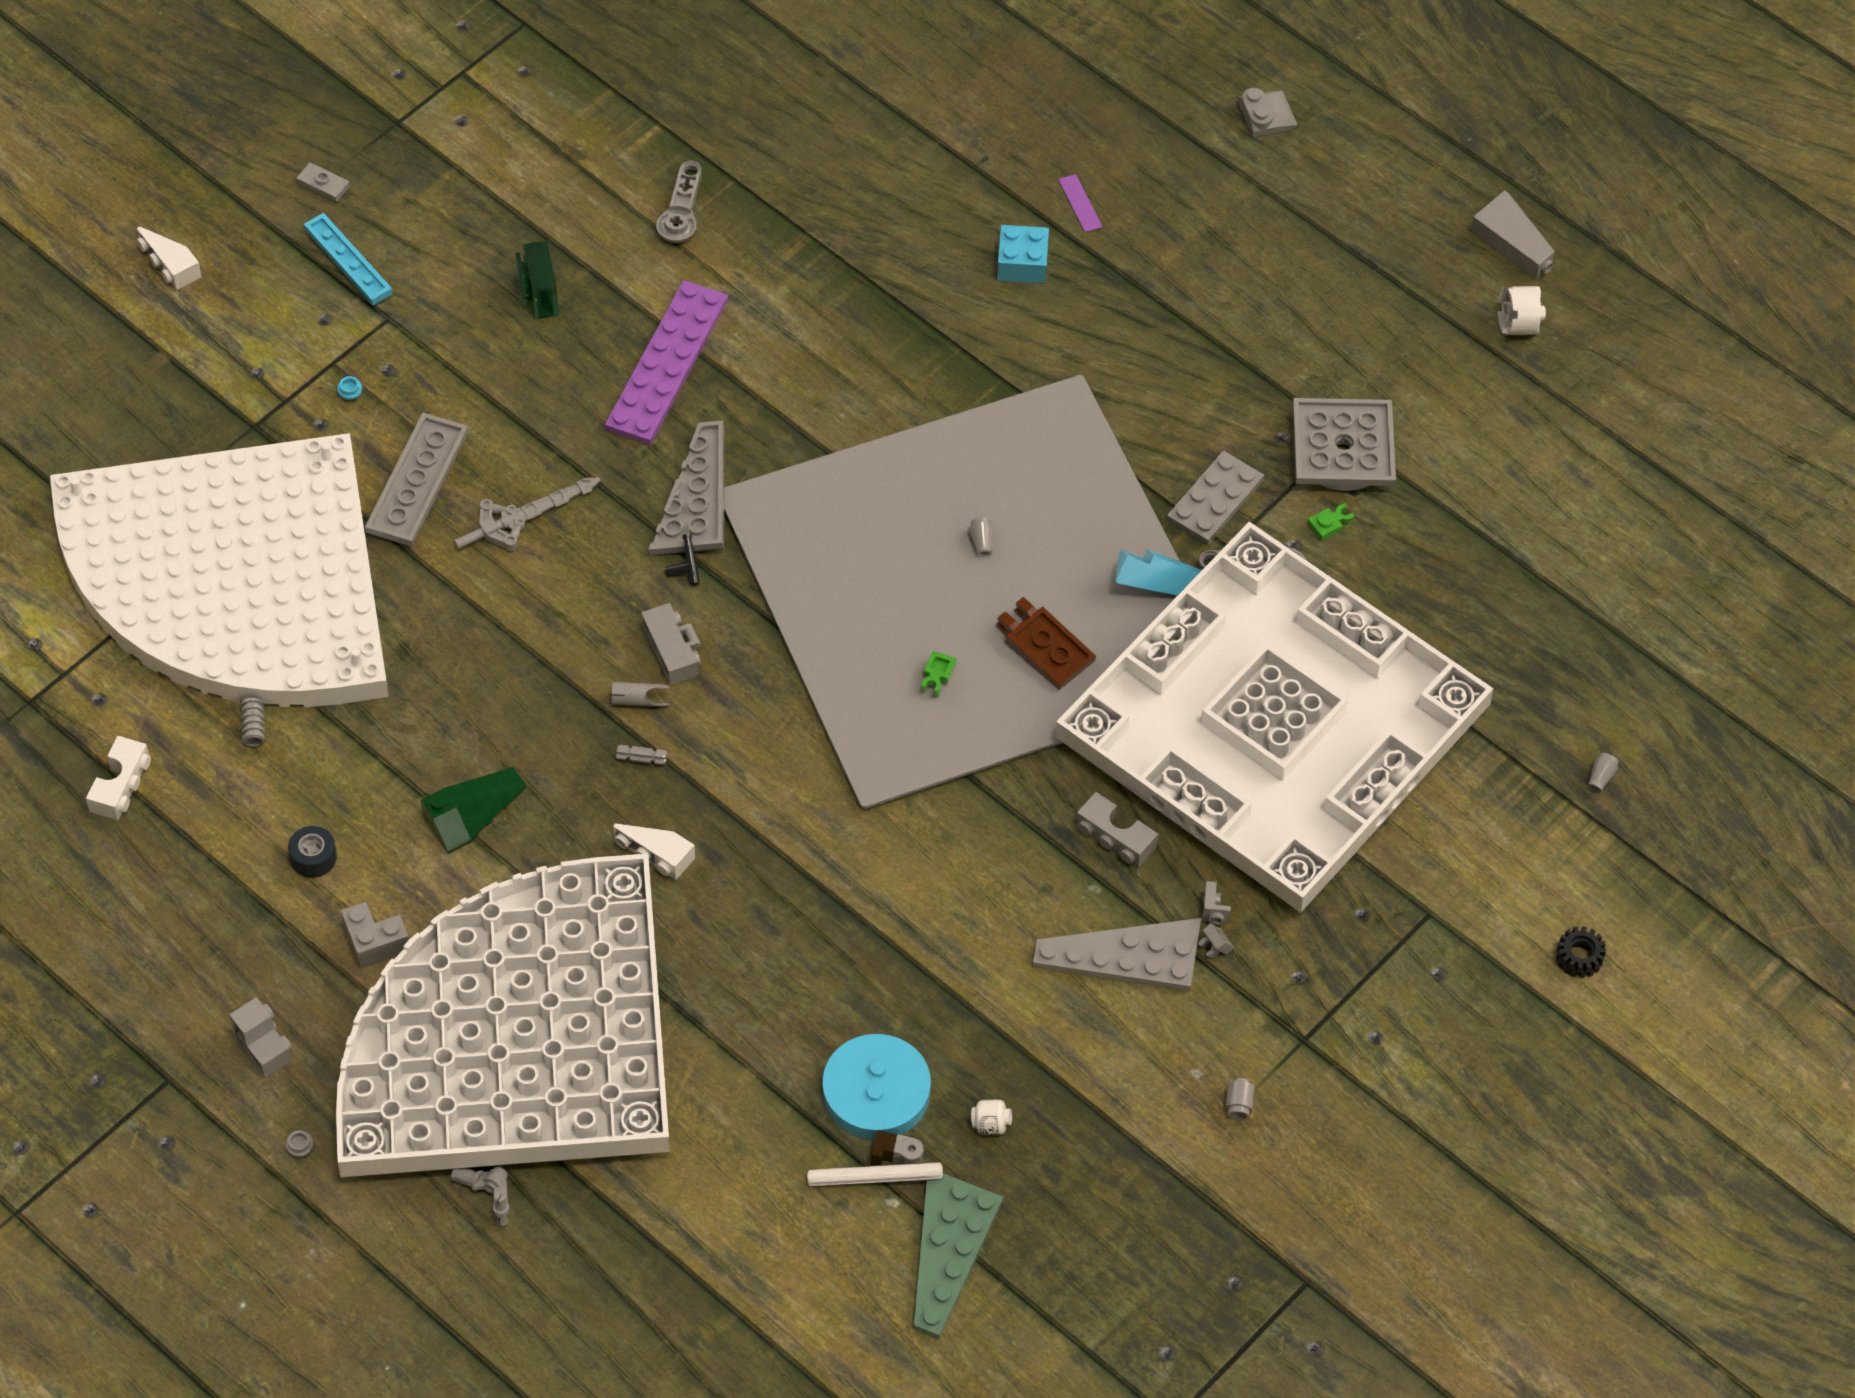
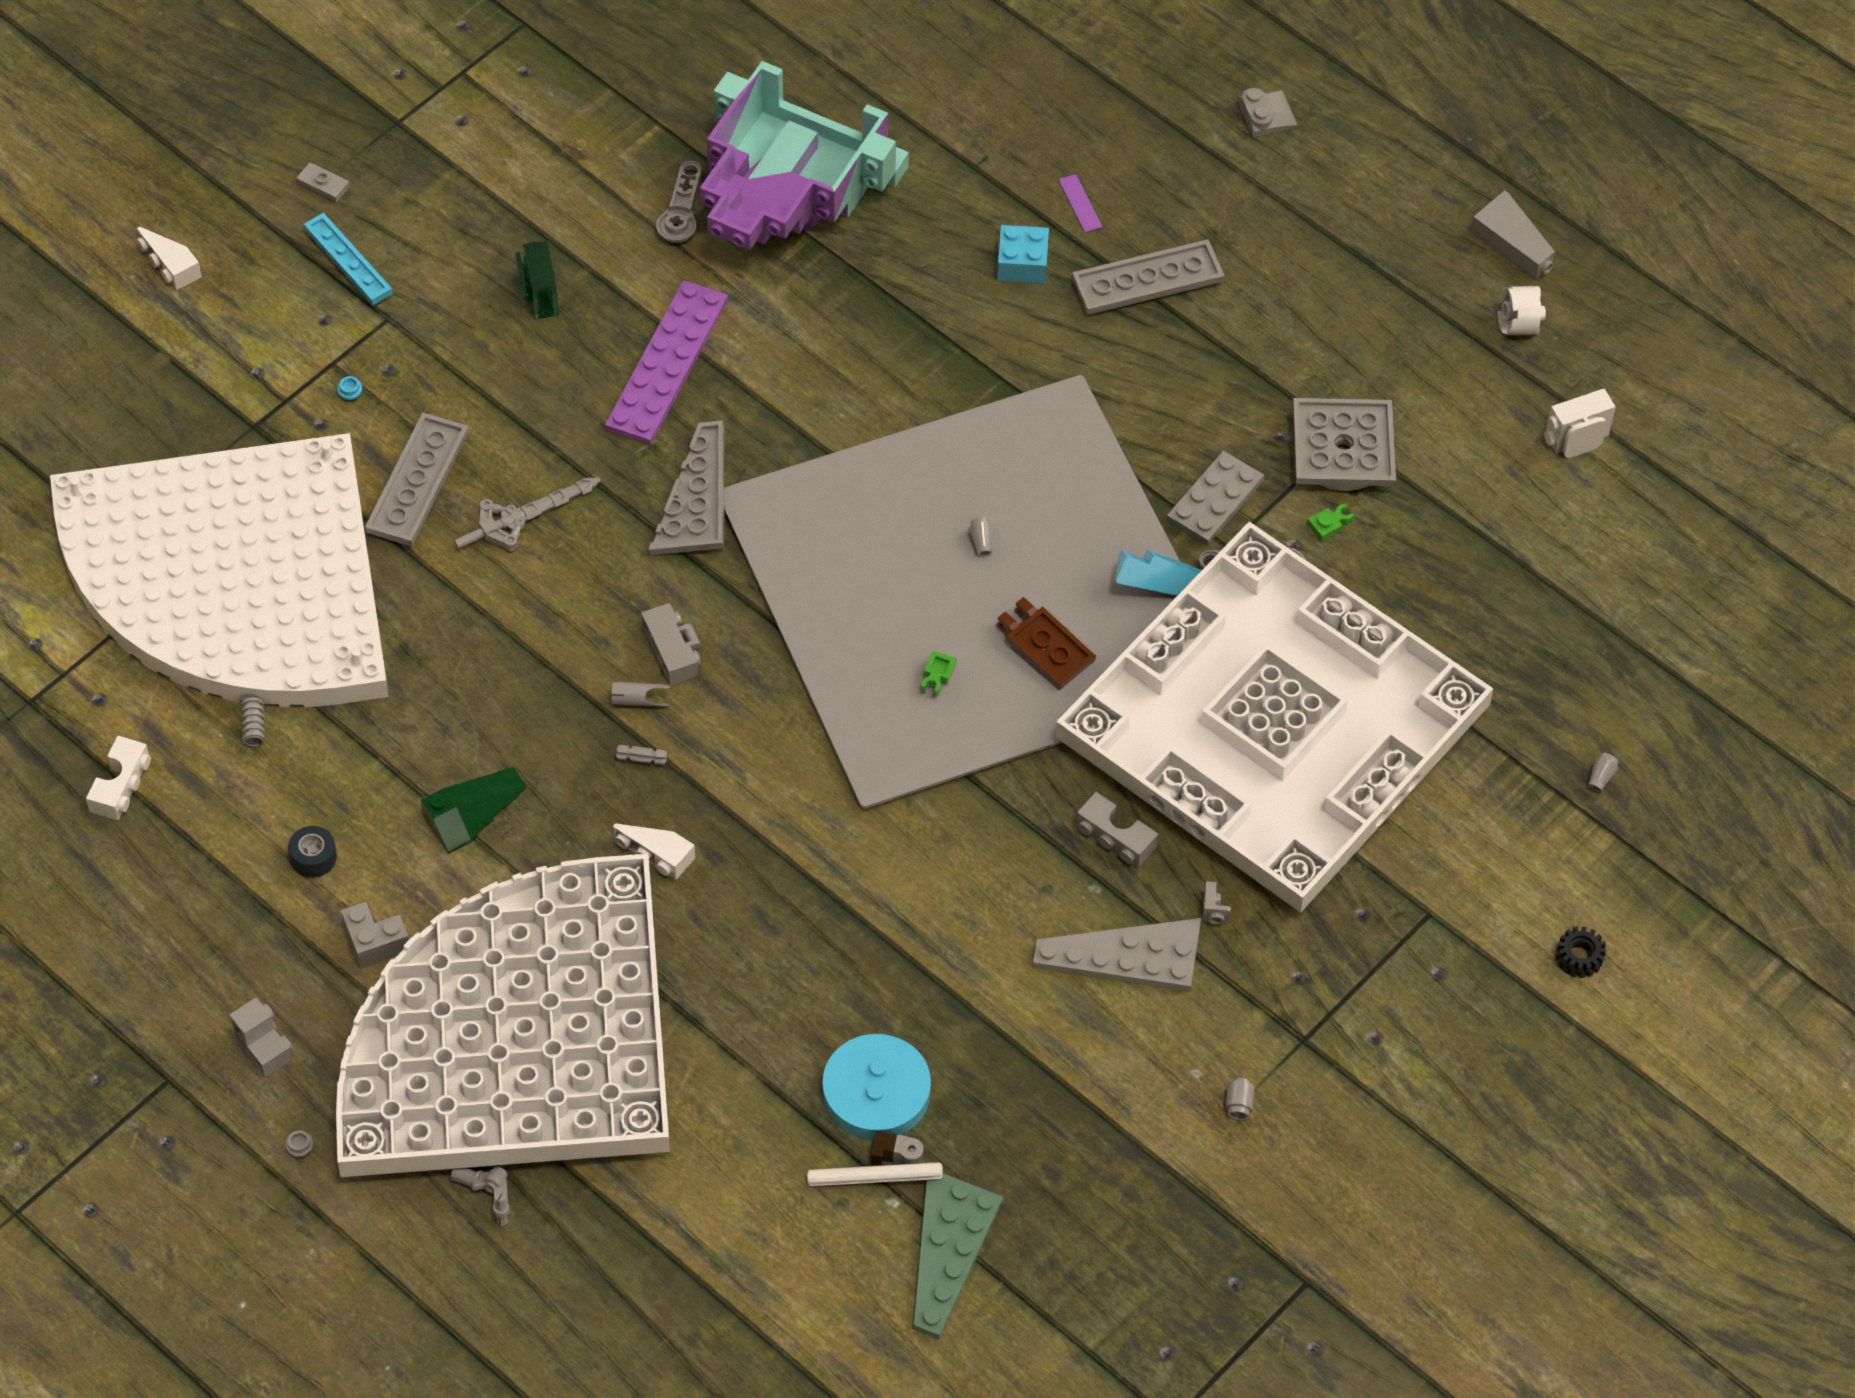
(690, 566): black piece -> none
(786, 165): none -> panel
(991, 1117): white head -> none
(1147, 277): none -> light grey plate
(1218, 939): light grey tile -> none
(1580, 423): none -> white brick

